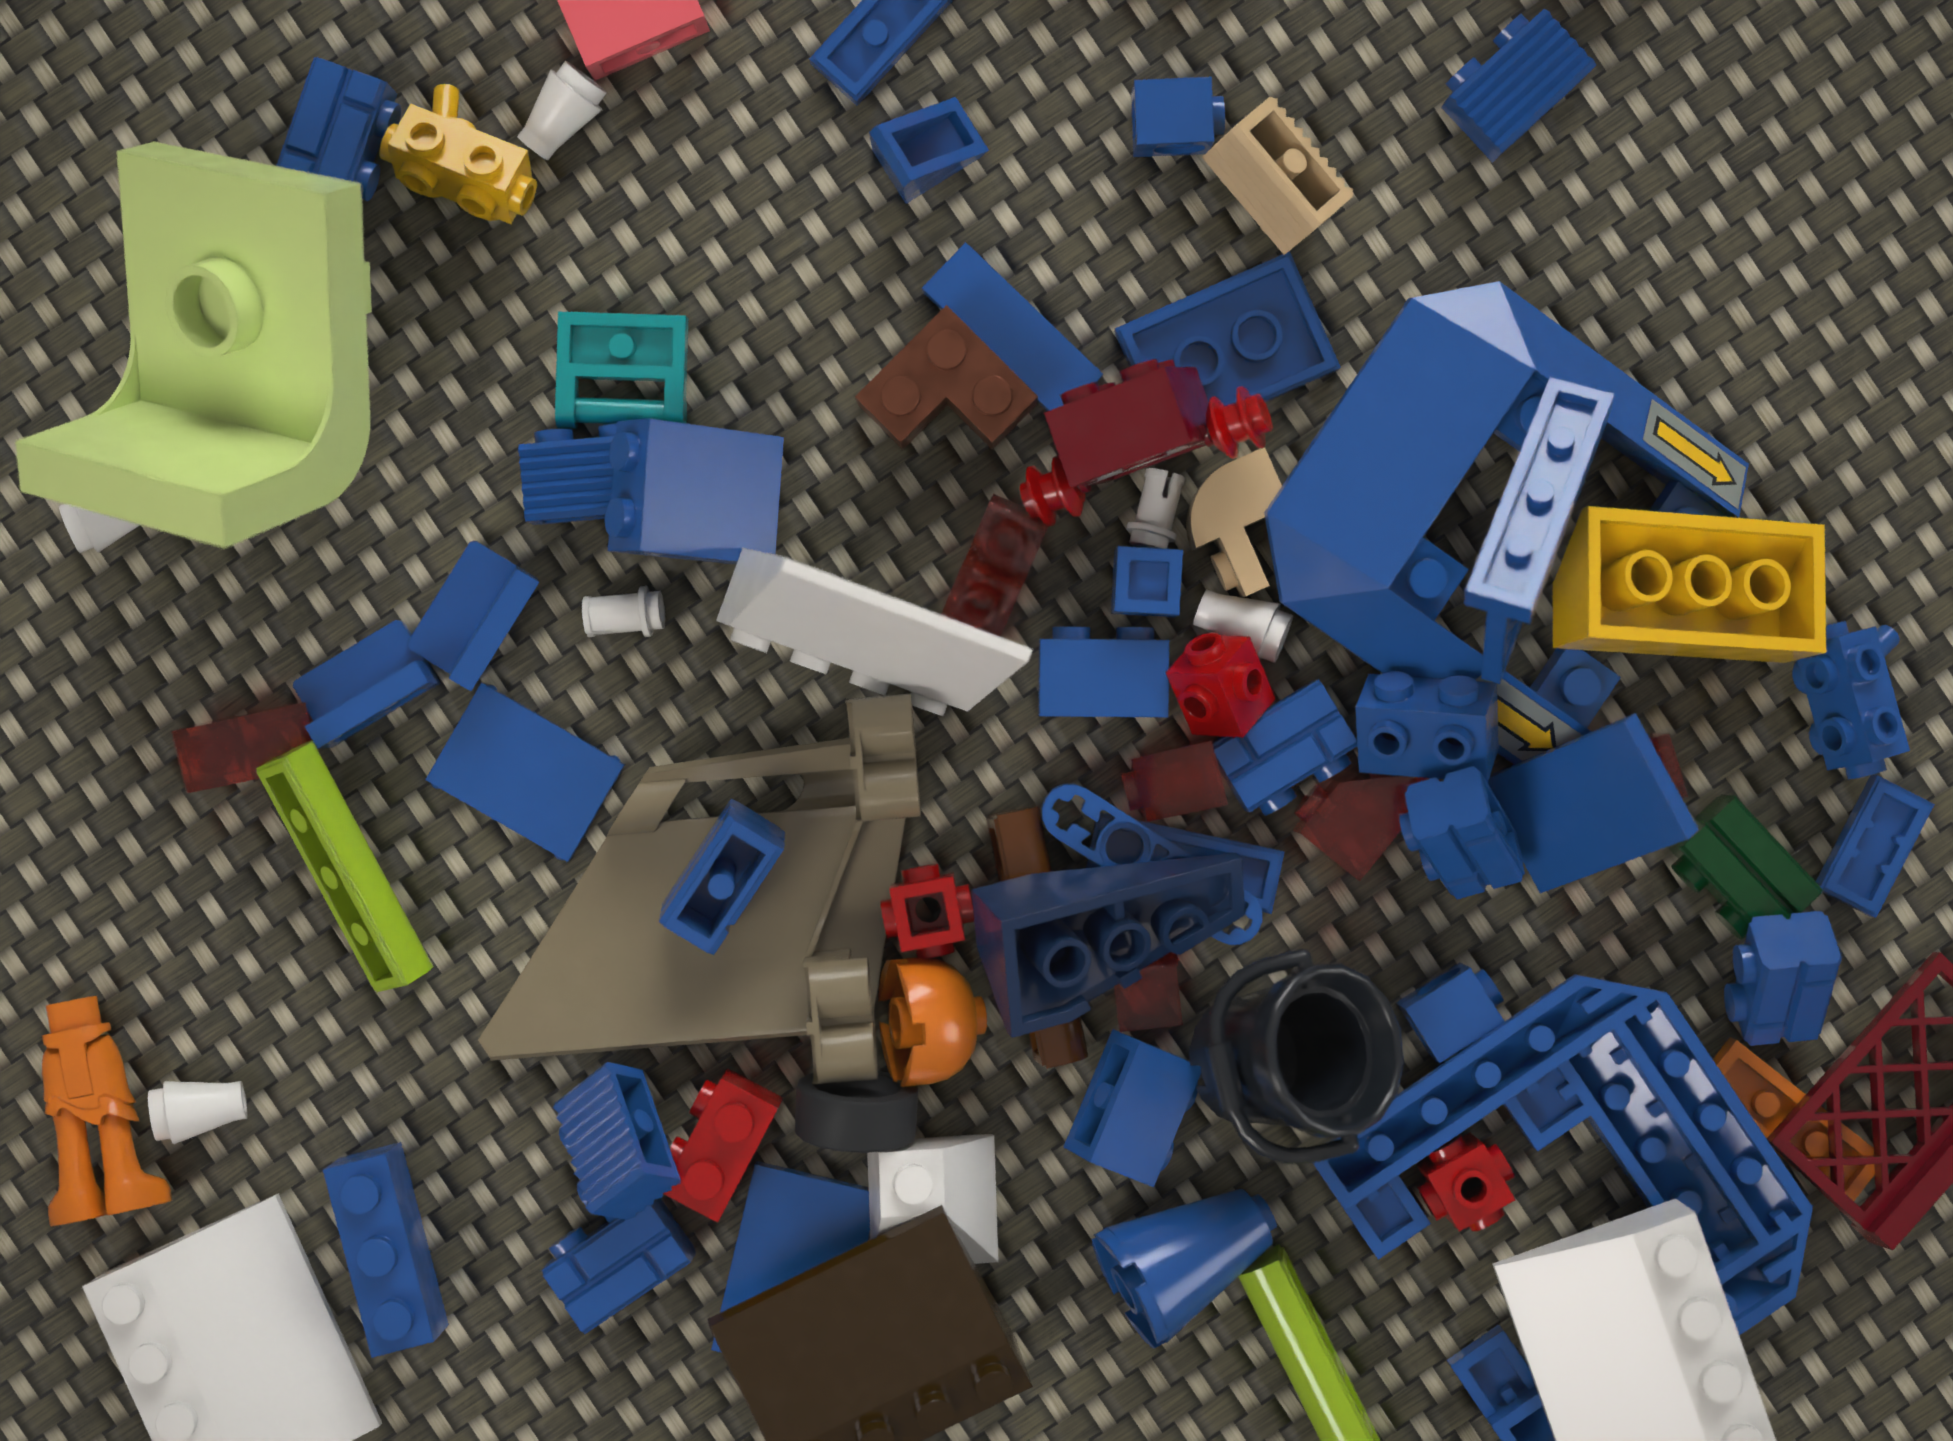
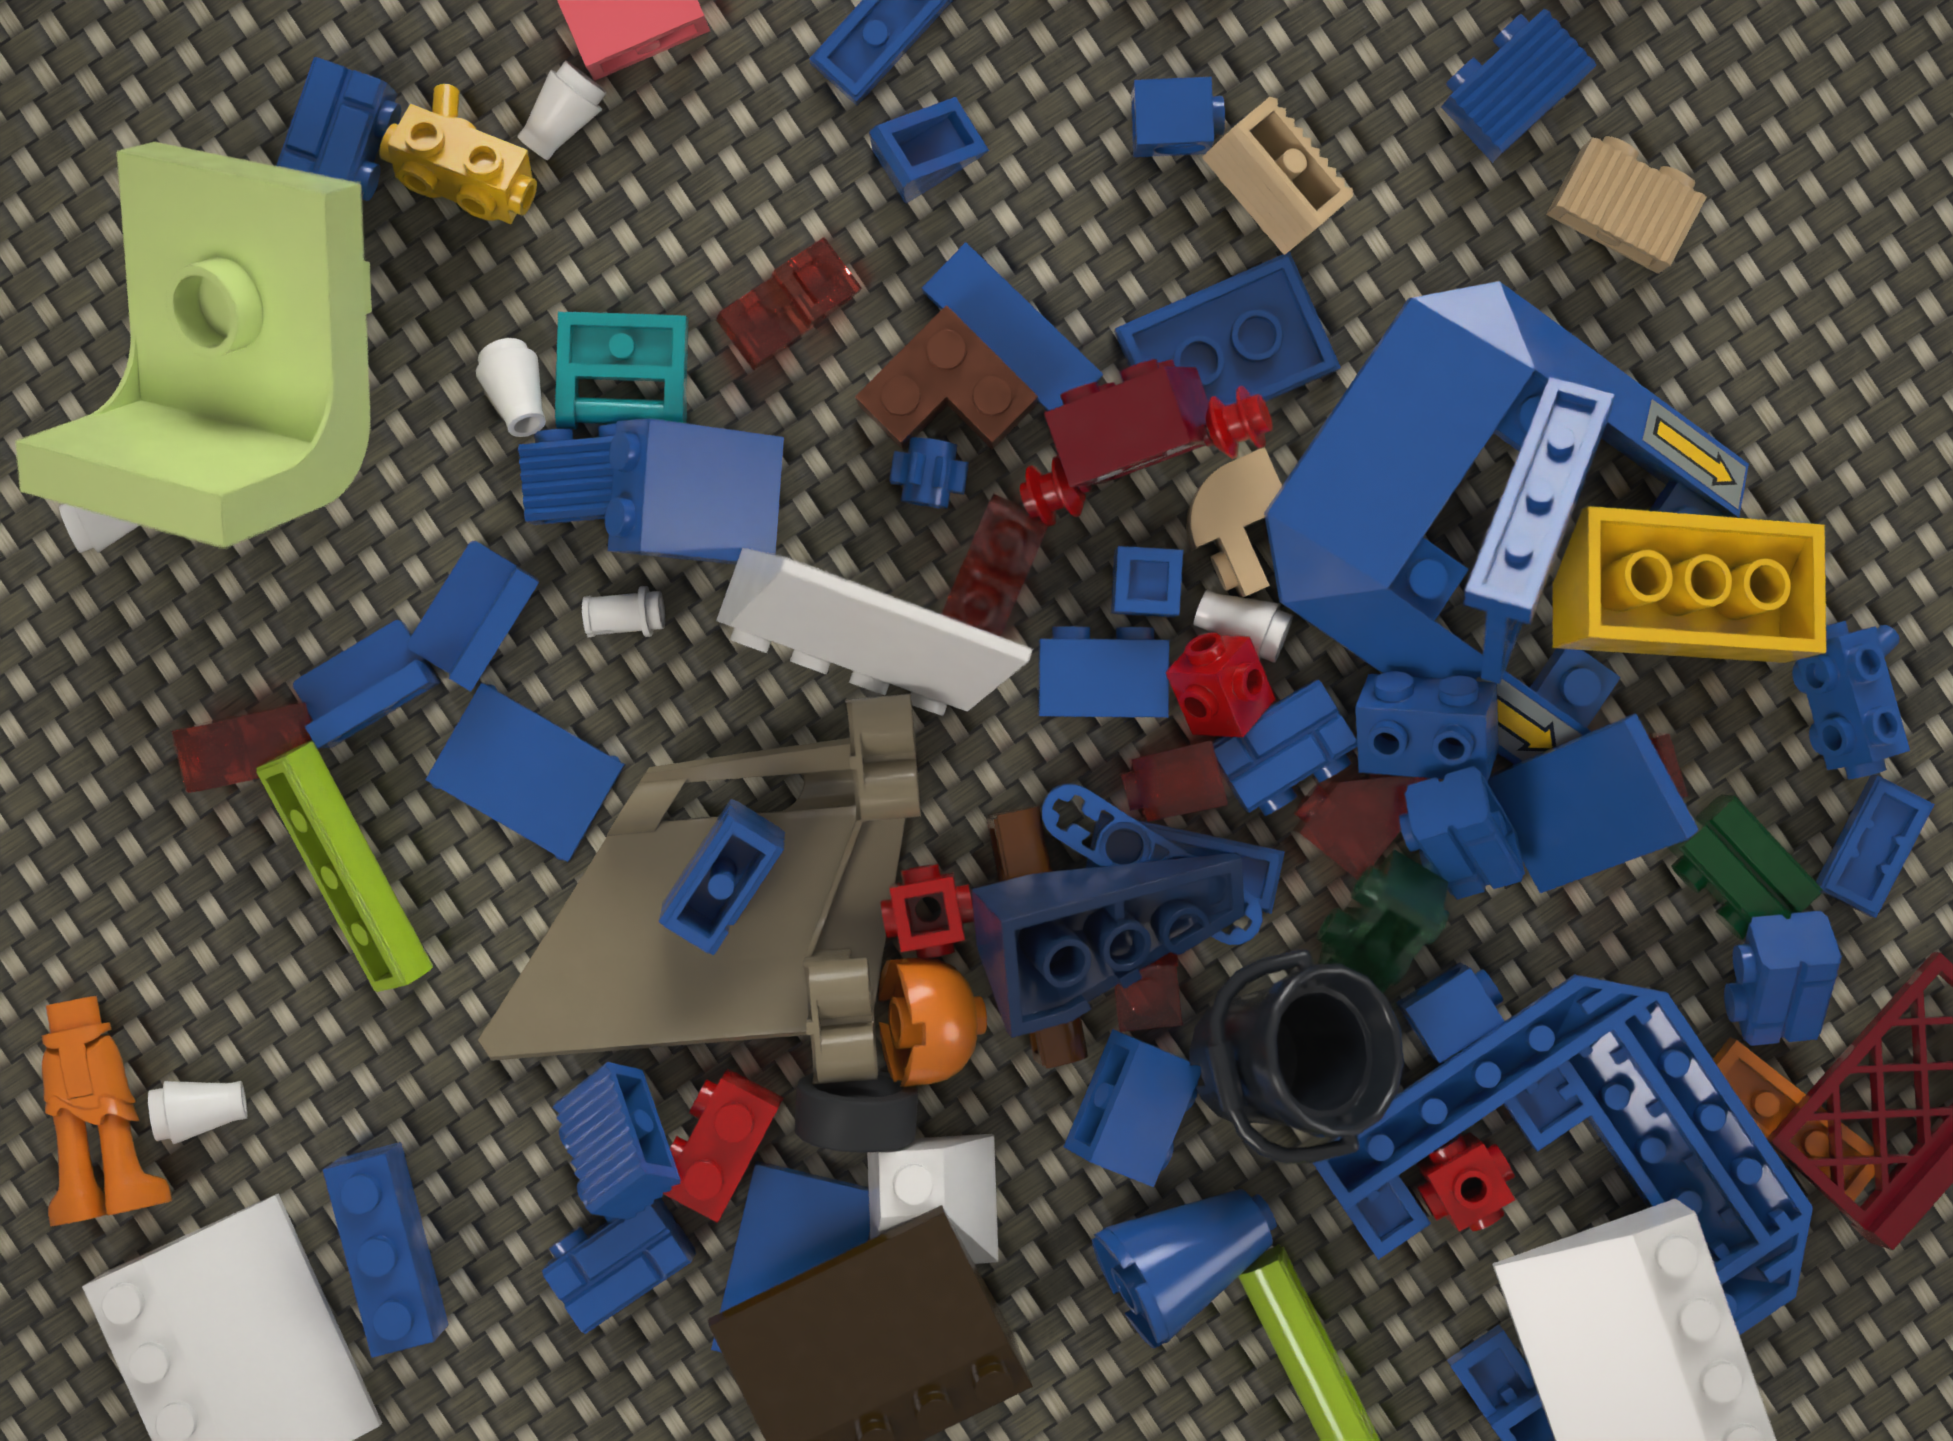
(513, 384): none -> white cone
(788, 303): none -> clear red slope
(929, 472): none -> blue gear
(1156, 510): white pin -> none
(1386, 921): none -> clear green brick
(1627, 203): none -> tan brick

